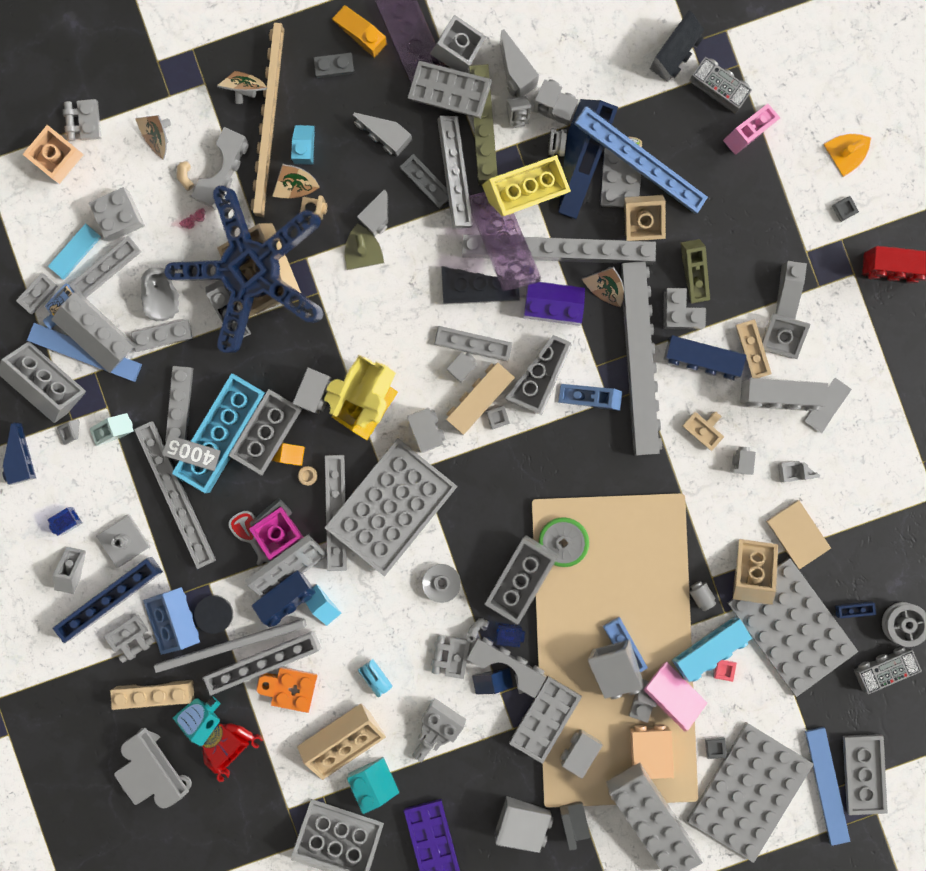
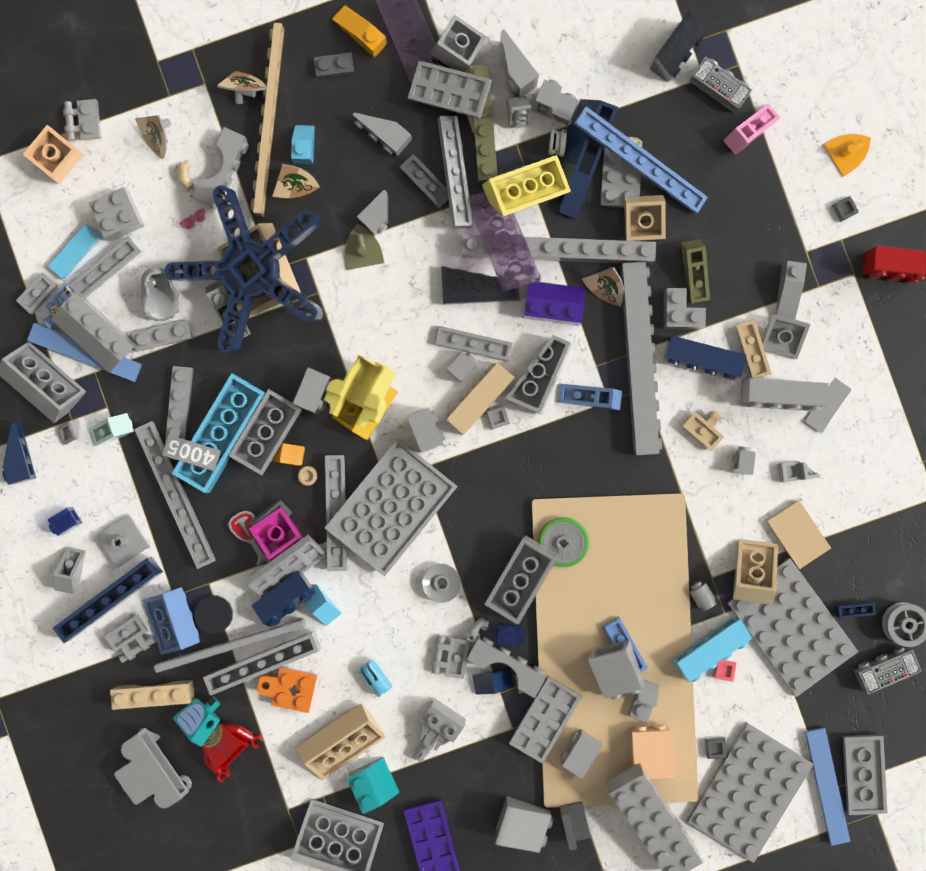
(321, 206): tan bracket -> none
(675, 696): bright pink tile -> none

